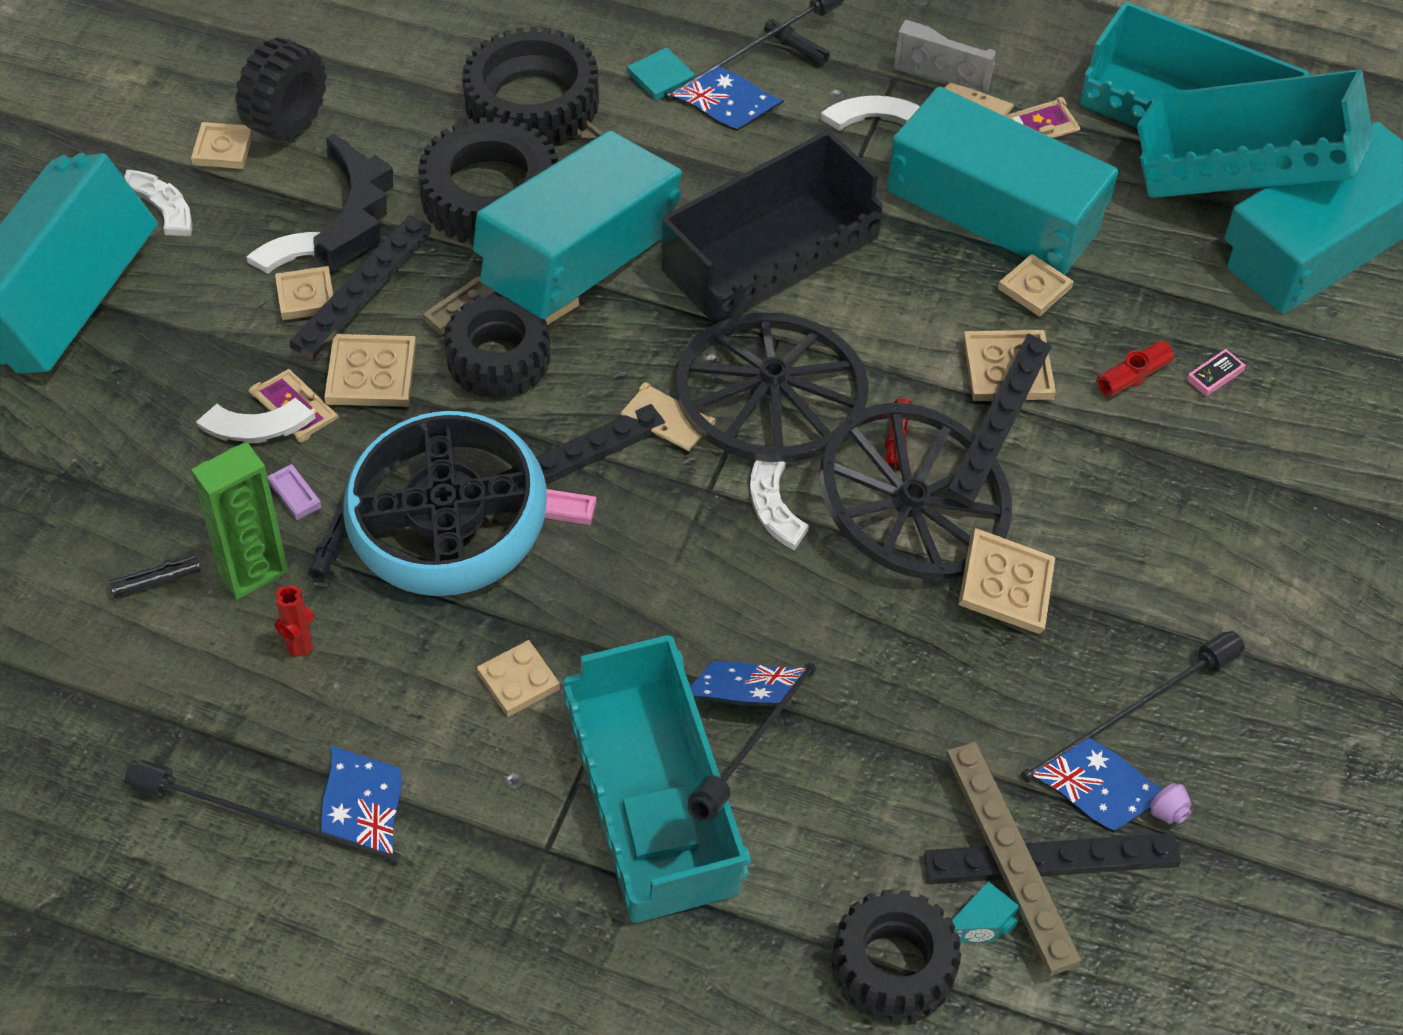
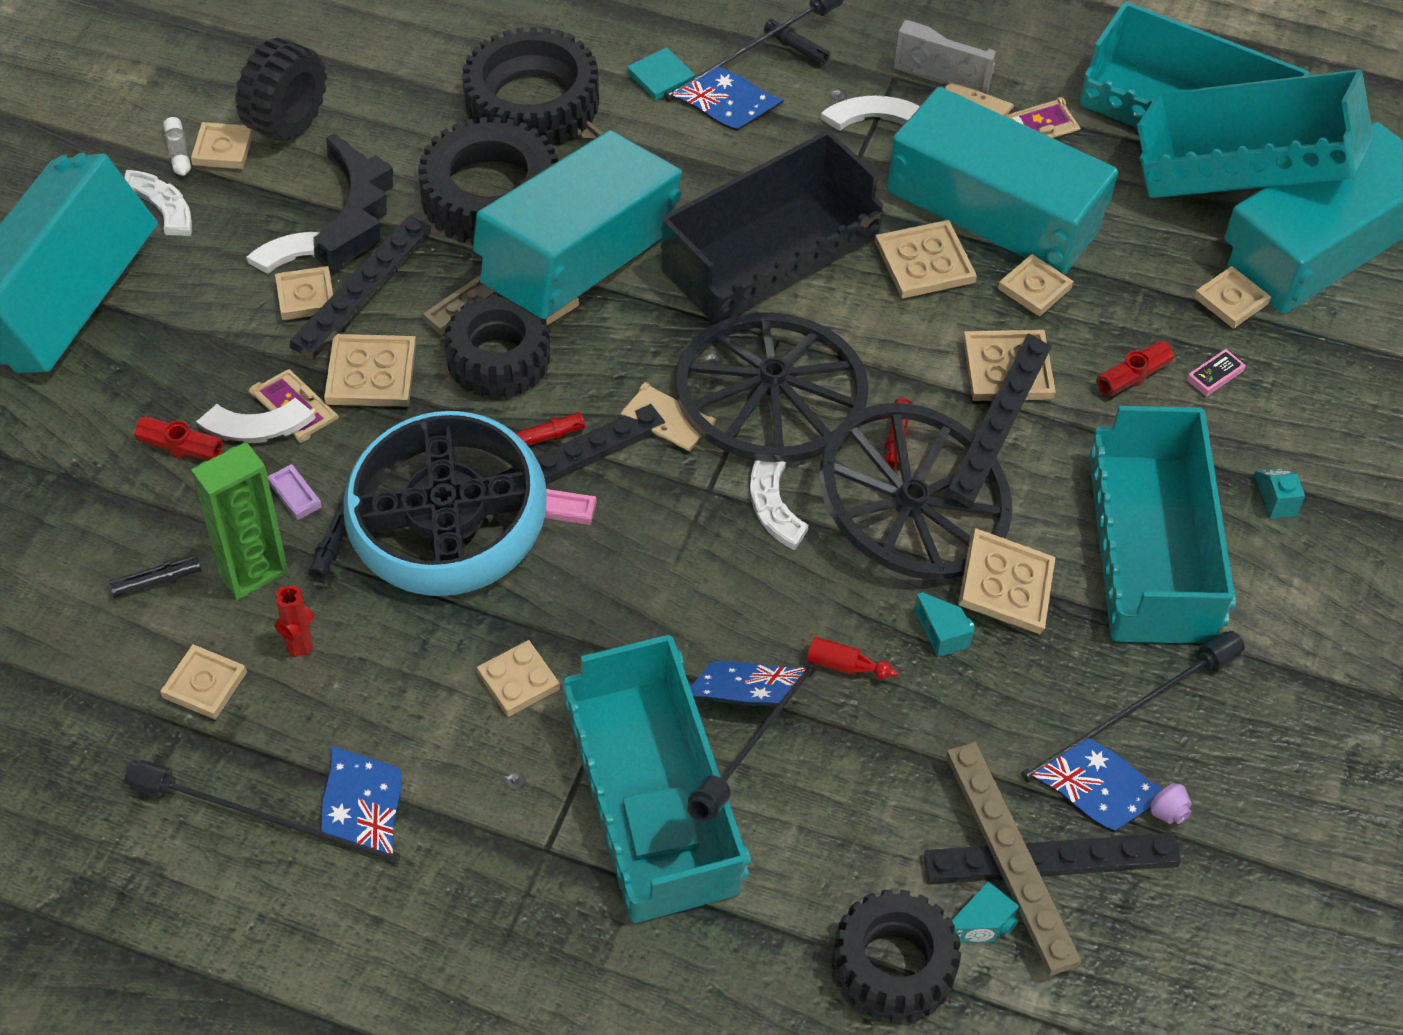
(177, 146): none -> piece
(178, 438): none -> red piece
(203, 681): none -> tan plate
(552, 429): none -> red pin
(846, 659): none -> red wheel
(925, 259): none -> tan plate
(943, 624): none -> teal slope
(1160, 526): none -> teal container
(1232, 297): none -> tan plate
(1280, 492): none -> teal slope

